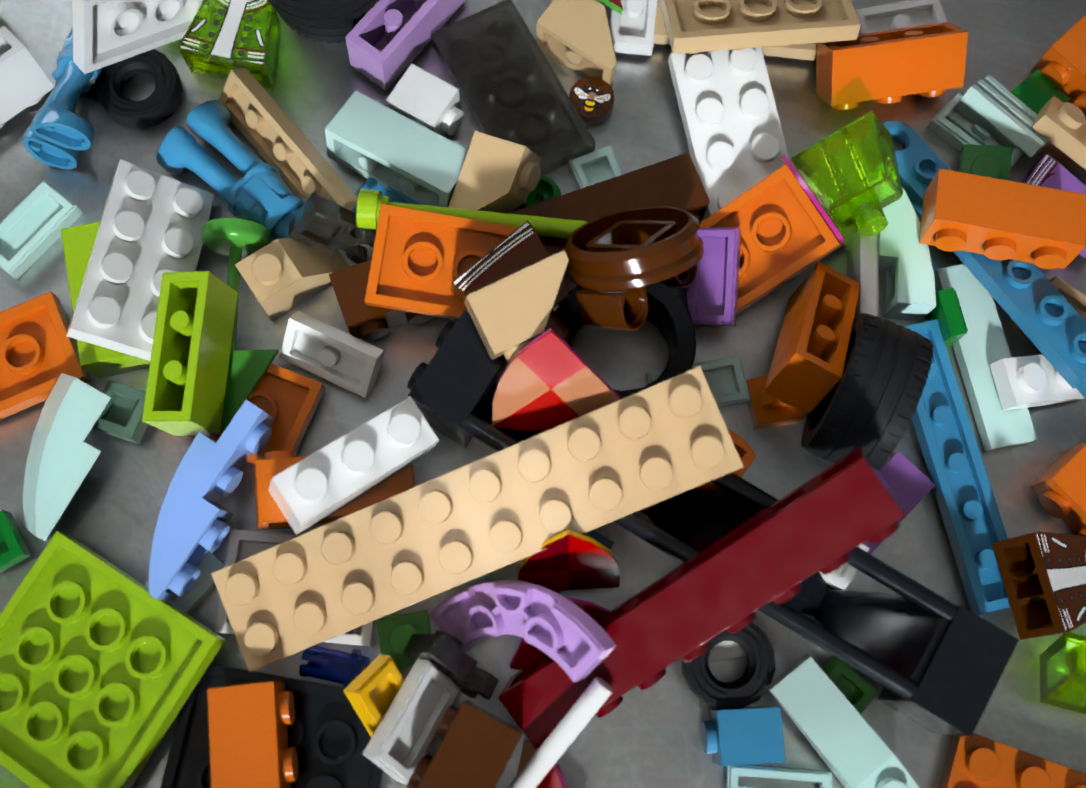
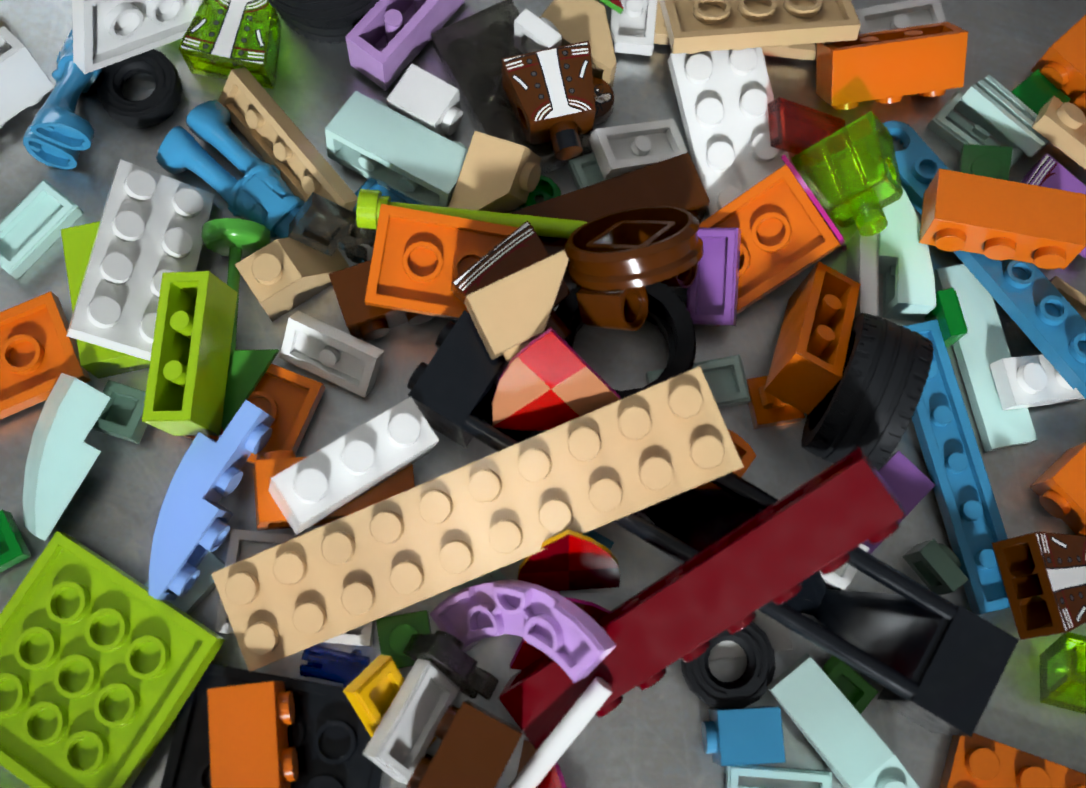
(535, 33): none -> white plate
(552, 95): none -> reddish brown torso
(635, 146): none -> white plate
(798, 126): none -> clear red tile
(936, 566): none -> sand green plate

